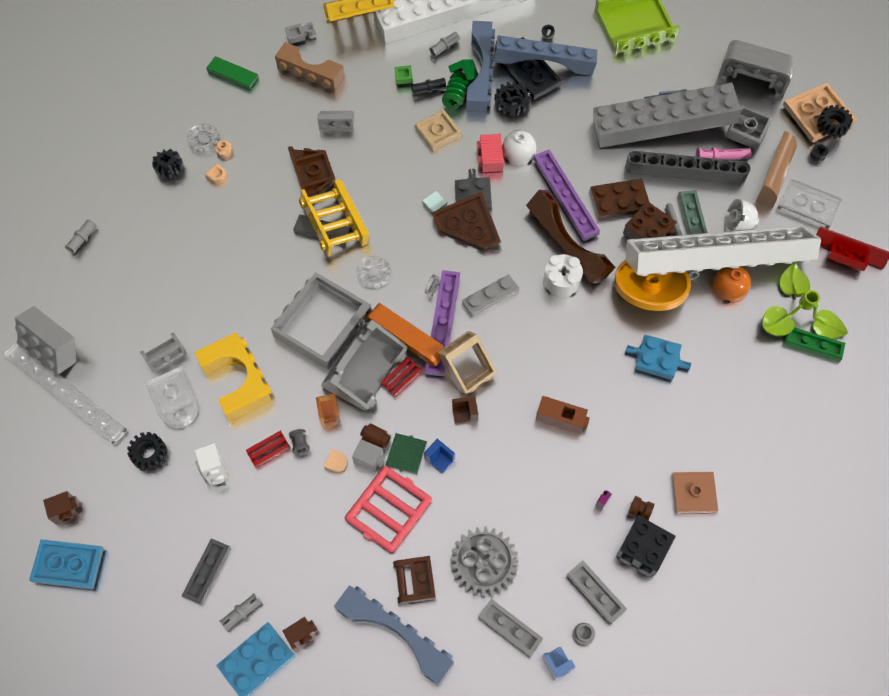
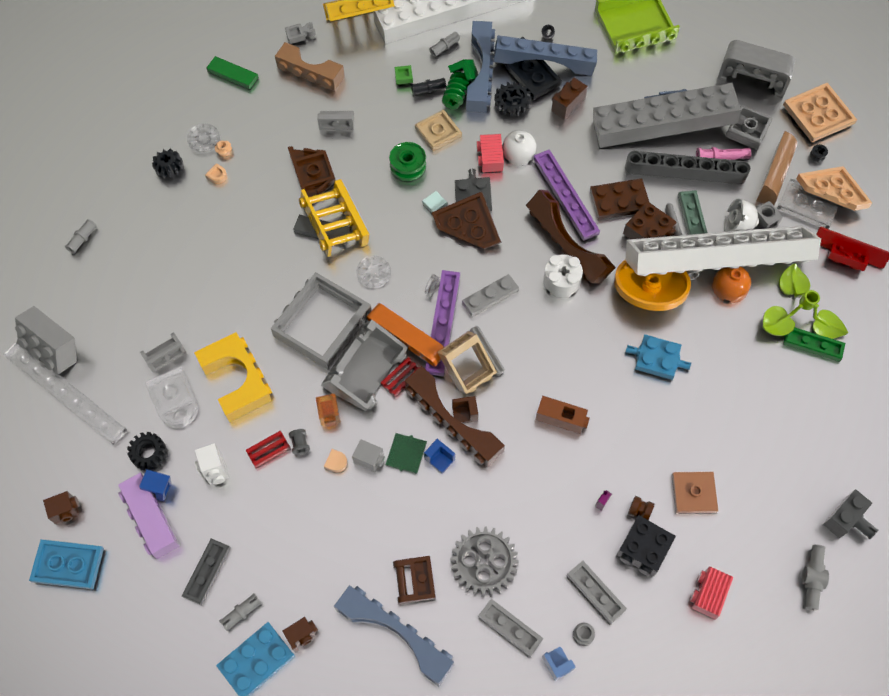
(148, 516): none -> lavender brick
(156, 483): none -> blue panel
(375, 435): reddish brown brick -> none
(402, 531): coral bar -> none
(407, 161): none -> green wheel
(481, 444): none -> reddish brown arch
(494, 359): none -> light grey axle
(569, 98): none -> reddish brown brick
(711, 592): none -> coral brick
(768, 216): none -> light grey brick
(815, 577): none -> light grey pin
(835, 186): none -> light nougat plate
(837, 114): black tyre -> none
(850, 515): none -> dark grey brick

